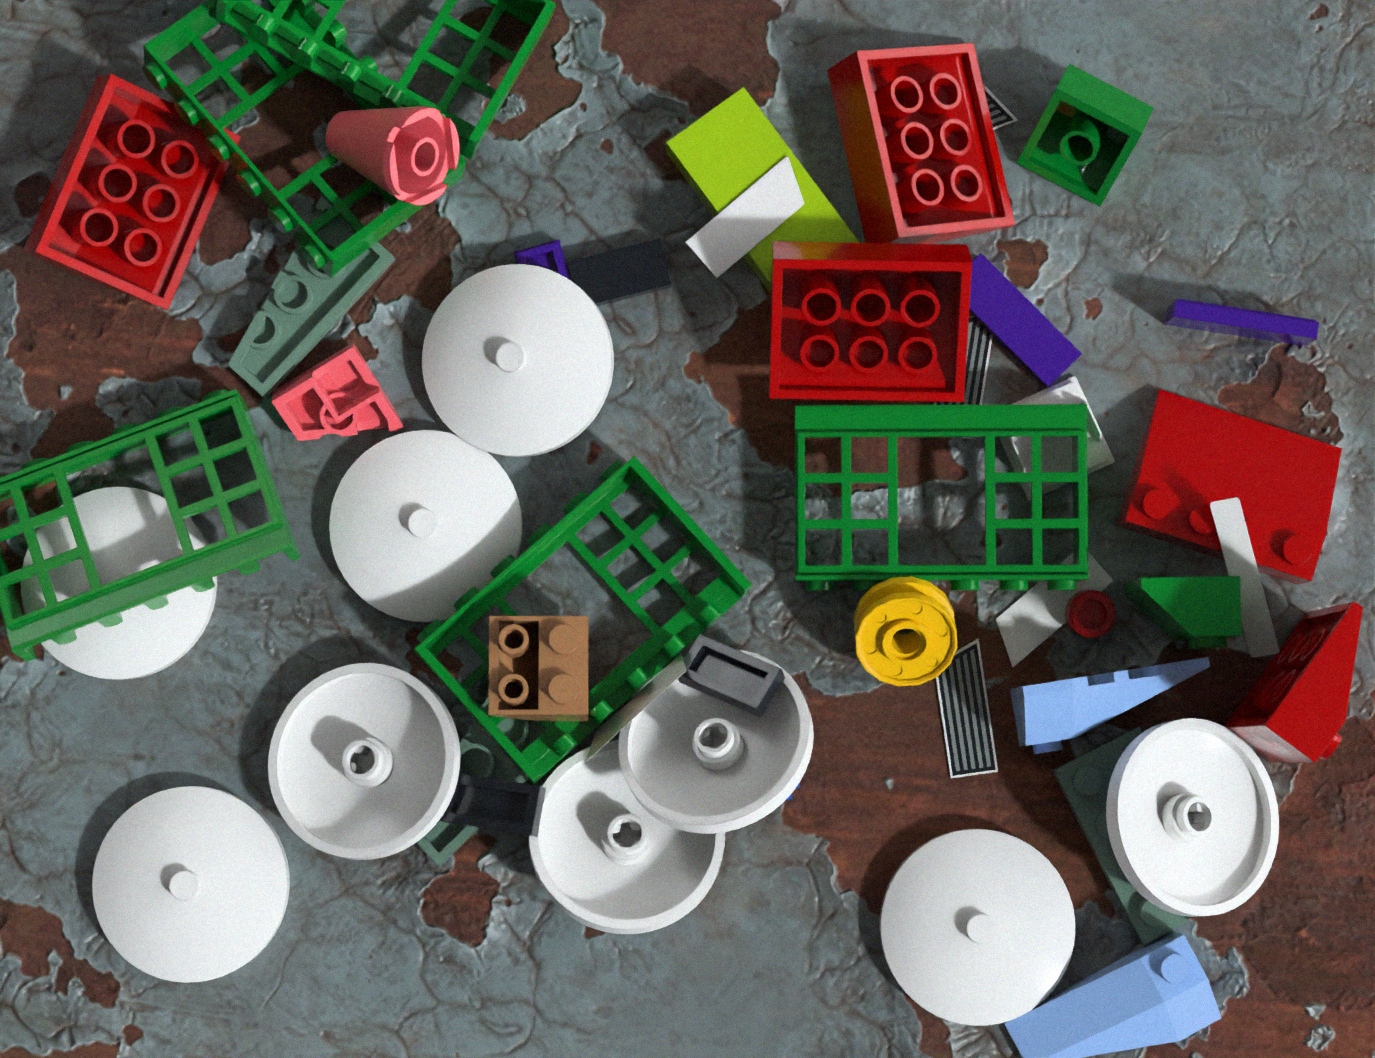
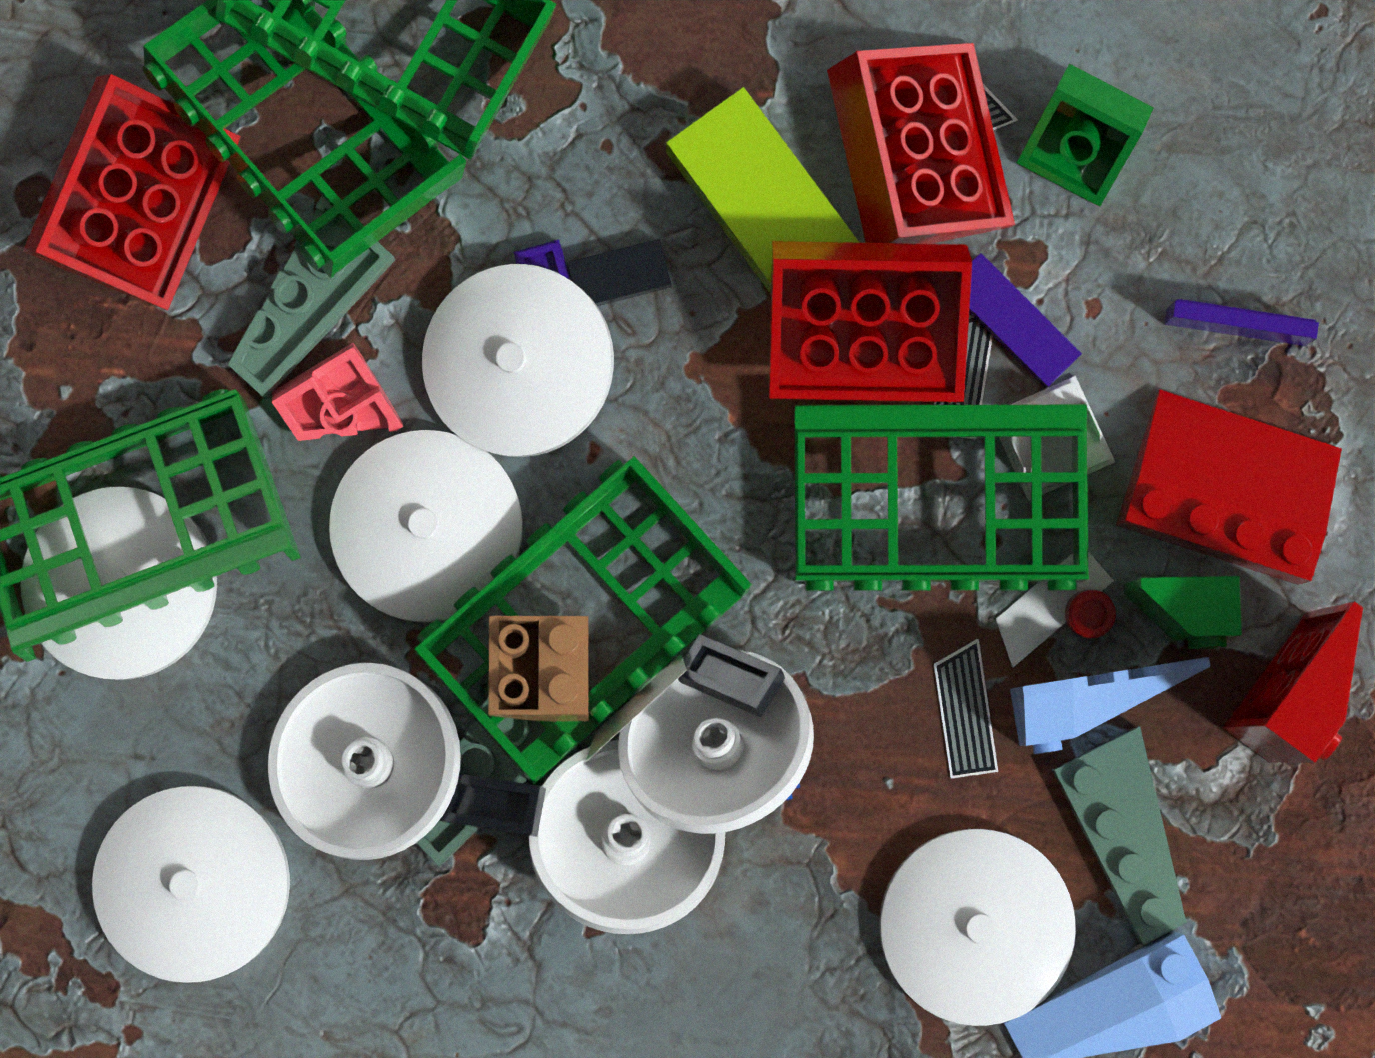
(397, 149): coral cone -> none
(748, 219): white sticker -> none
(905, 657): yellow wheel -> none
(1192, 817): white dish -> none
(1241, 562): white sticker -> none

